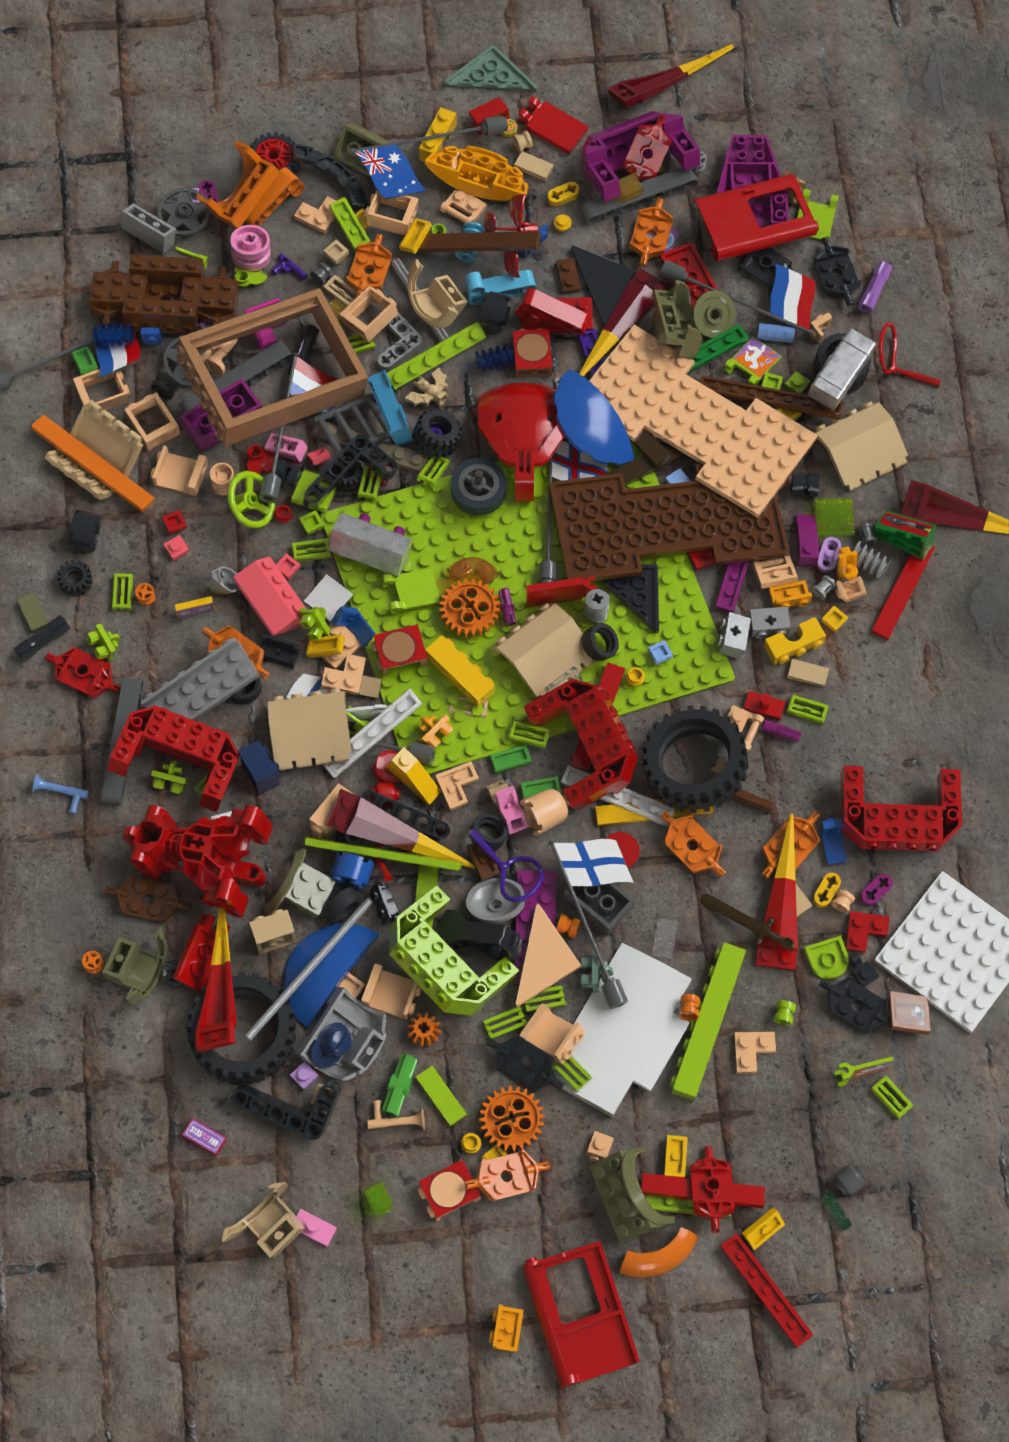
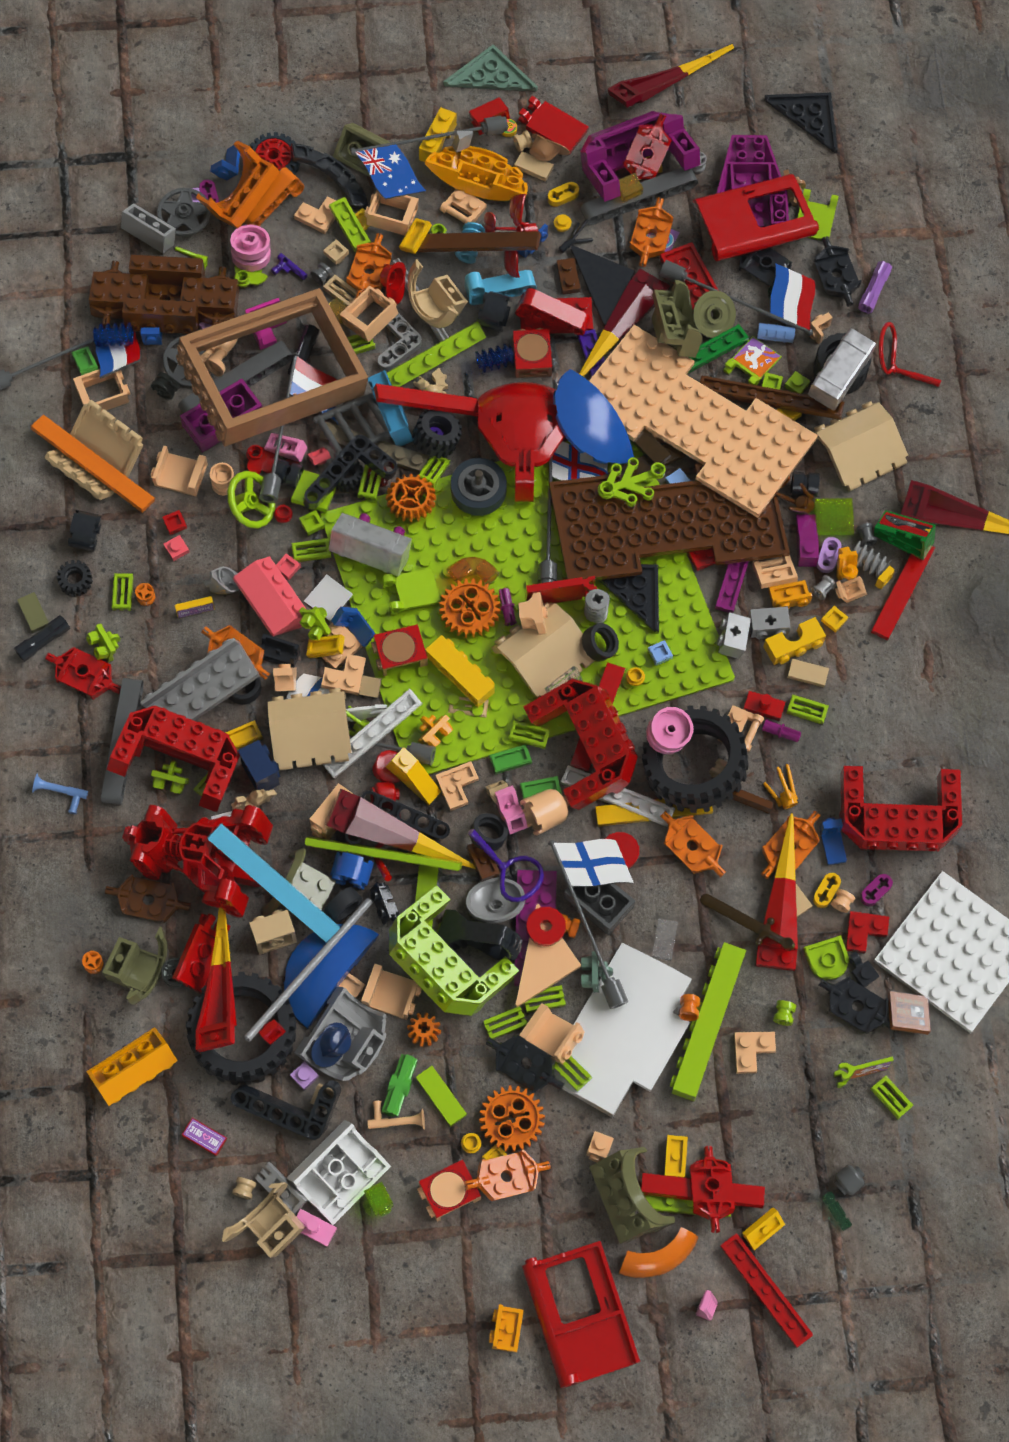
(132, 1066): none -> light orange slope
(160, 435): light nougat window -> none
(228, 168): none -> blue bracket
(244, 1188): none -> tan wheel
(245, 734): none -> yellow tile
(255, 799): none -> tan animal
(272, 1031): none -> red plate
(273, 882): none -> medium azure tile
(285, 677): none -> light nougat brick
(291, 1196): none -> light grey hinge
(338, 1172): none -> white piece
(393, 280): none -> red piece
(406, 506): none -> orange gear
(426, 399): none -> red tile
(462, 140): none -> light grey slope
(533, 614): none -> light nougat brick
(545, 149): none -> medium nougat piece
(549, 915): none -> red tile
(575, 233): none -> black plant
(630, 482): none -> lime plant
(677, 722): none -> bright pink wheel
(707, 1306): none -> bright pink slope
(787, 798): none -> light orange plant
(804, 503): none -> reddish brown plant
(810, 112): none -> black tile
(885, 577): none -> yellow tile

